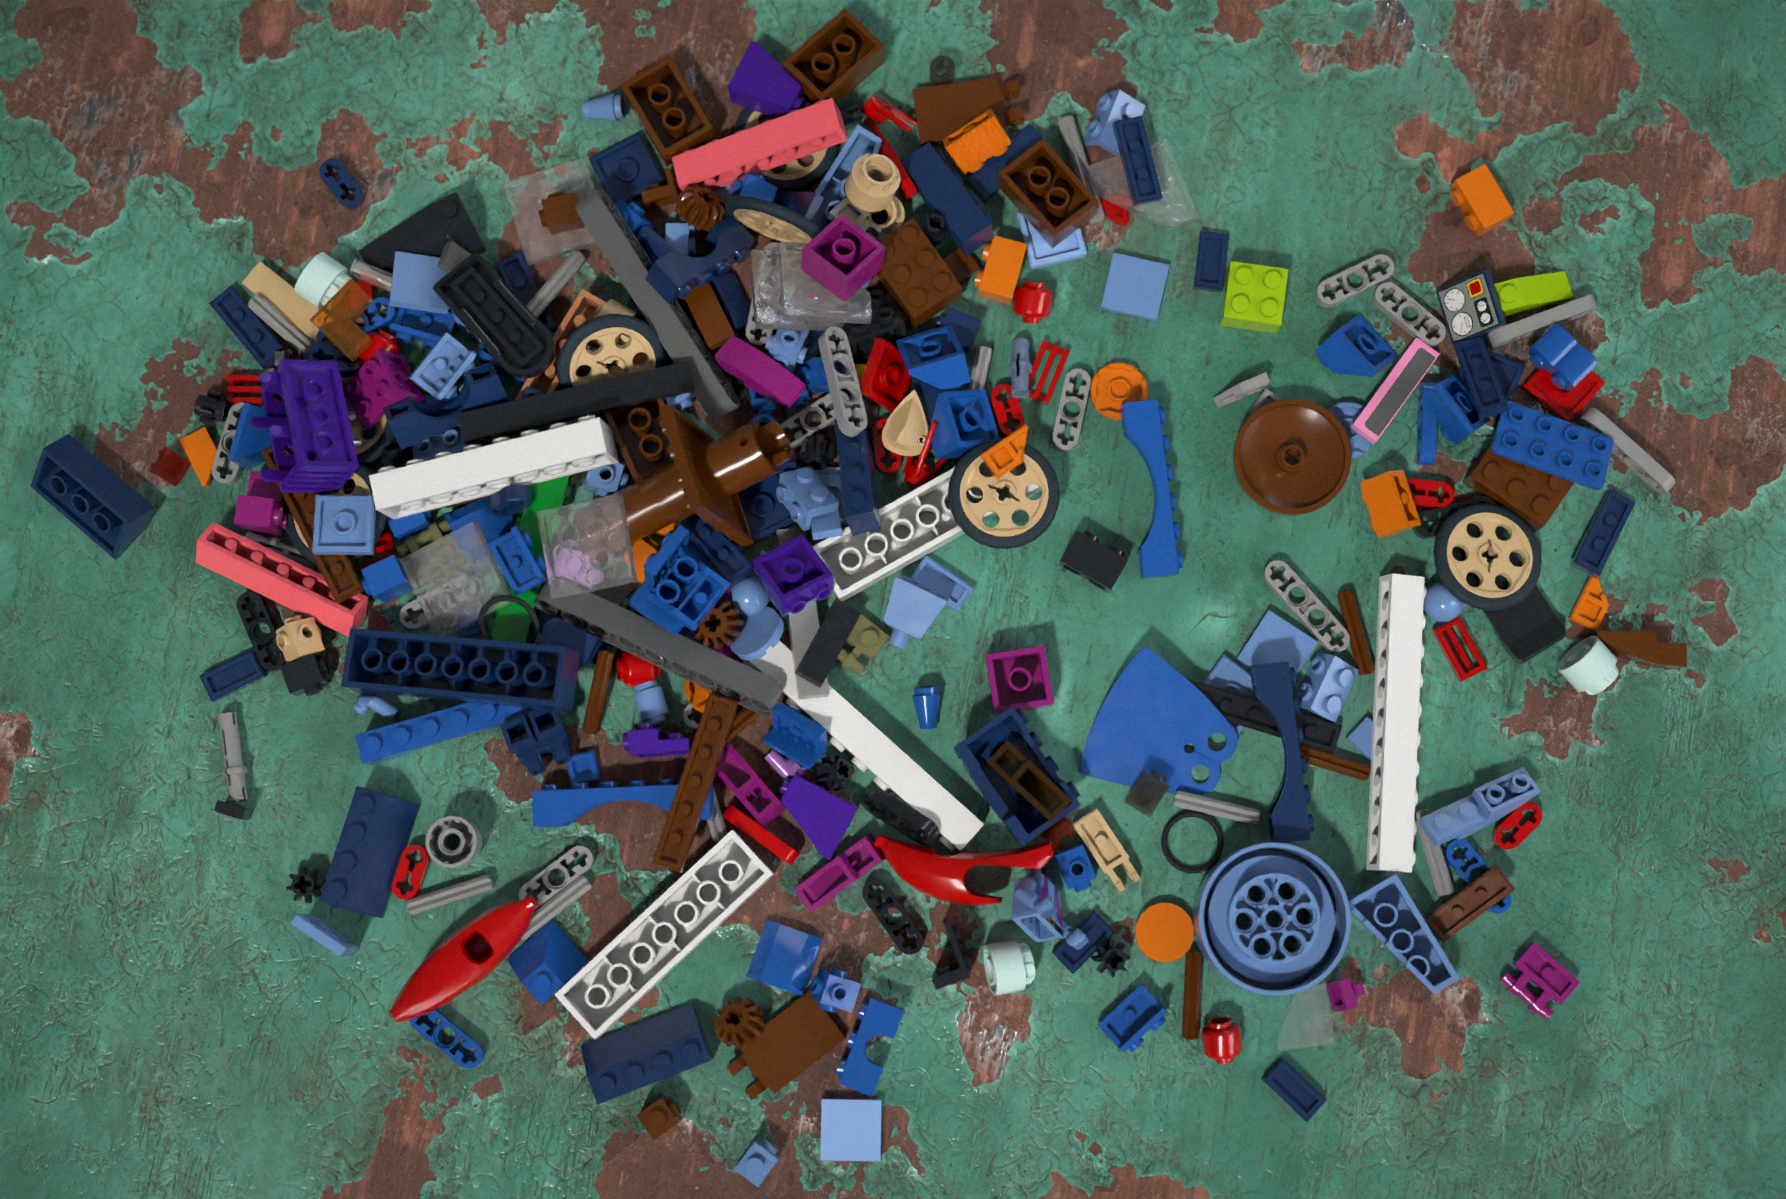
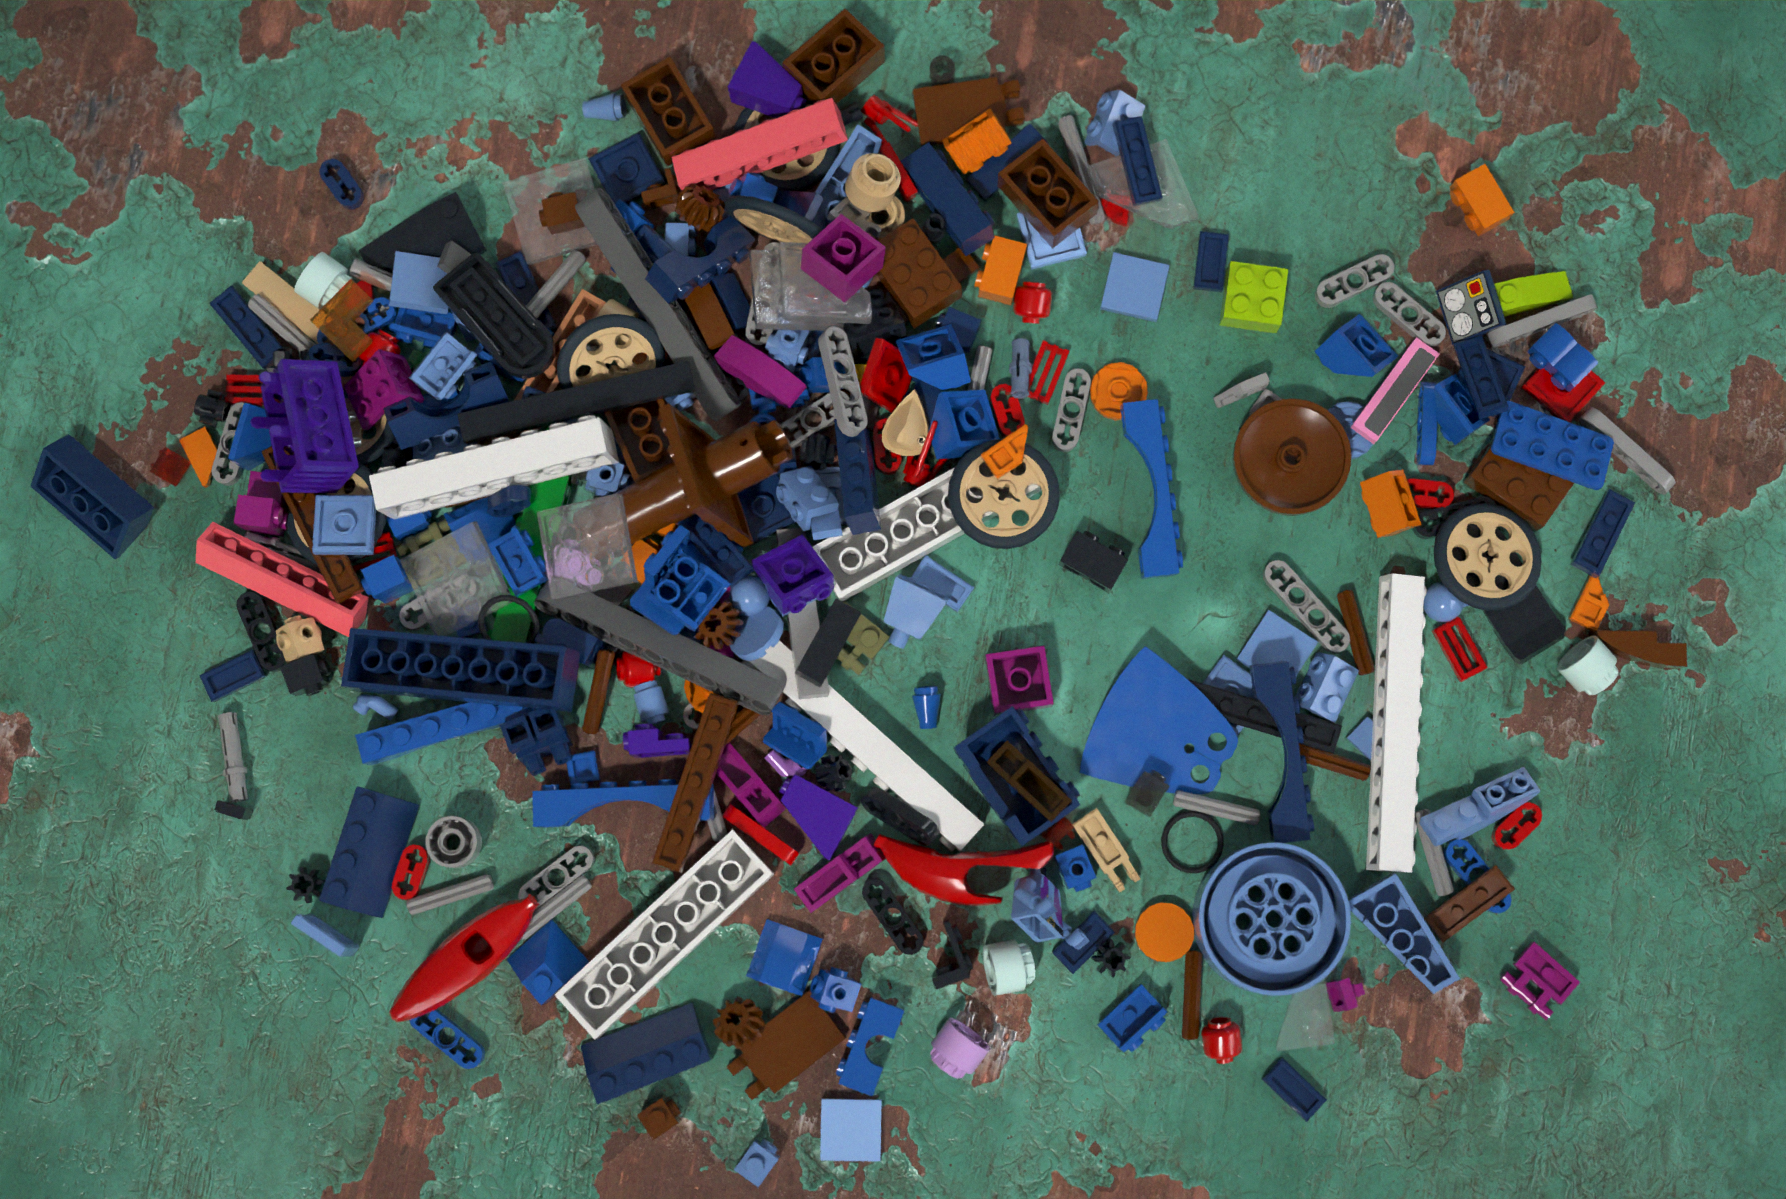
(958, 1049): none -> lavender piece

